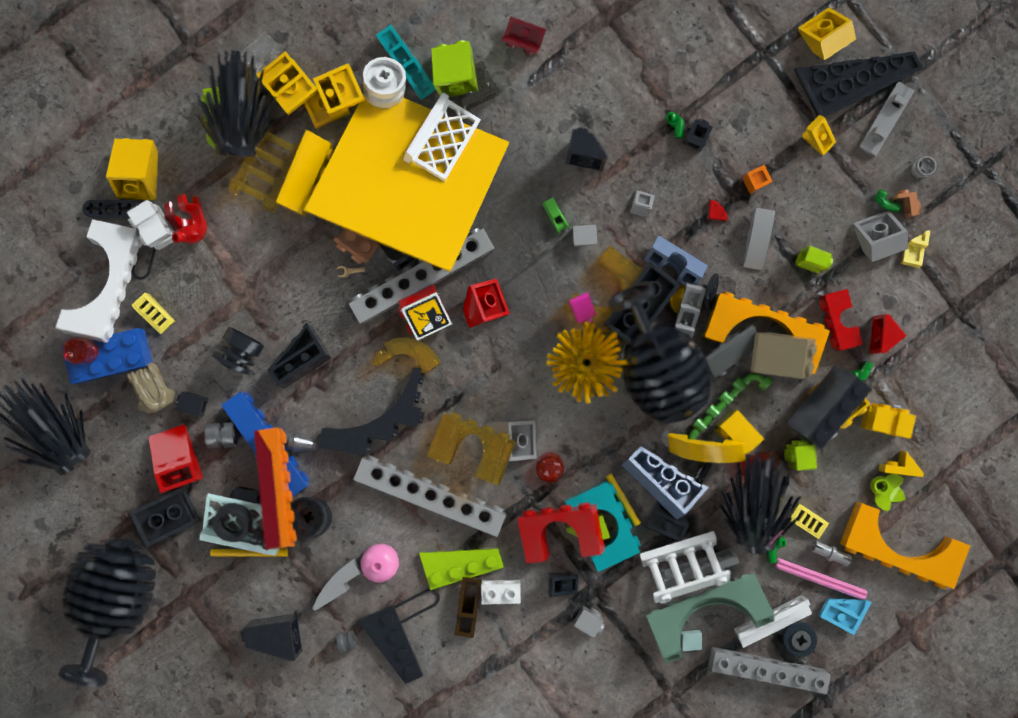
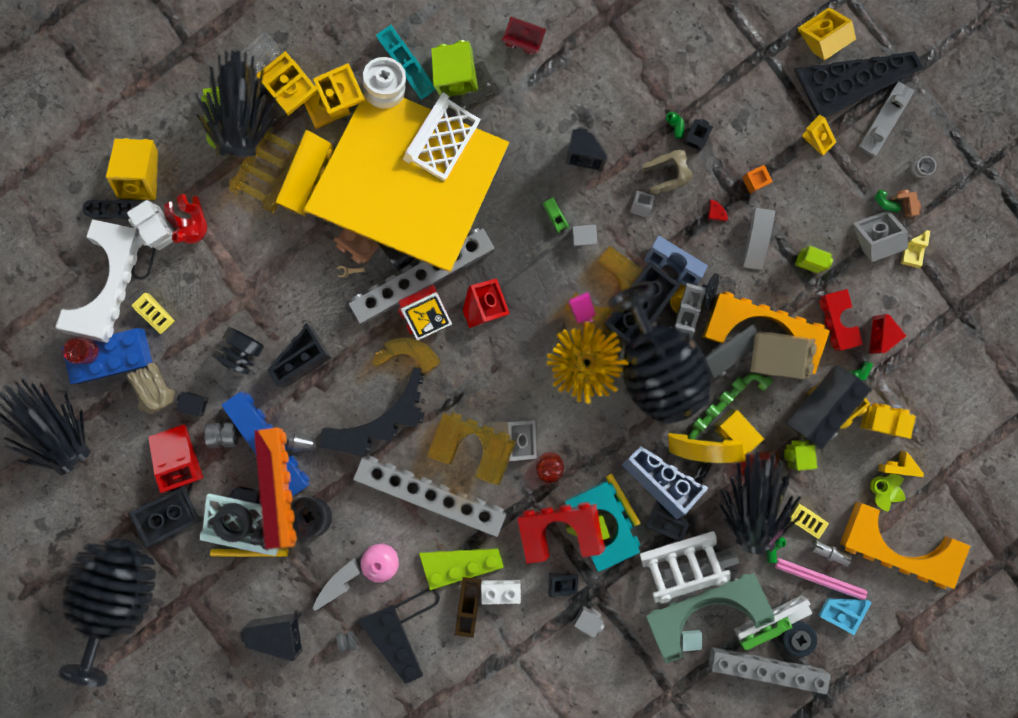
(684, 174): none -> dark tan piece
(765, 634): none -> bright green hinge

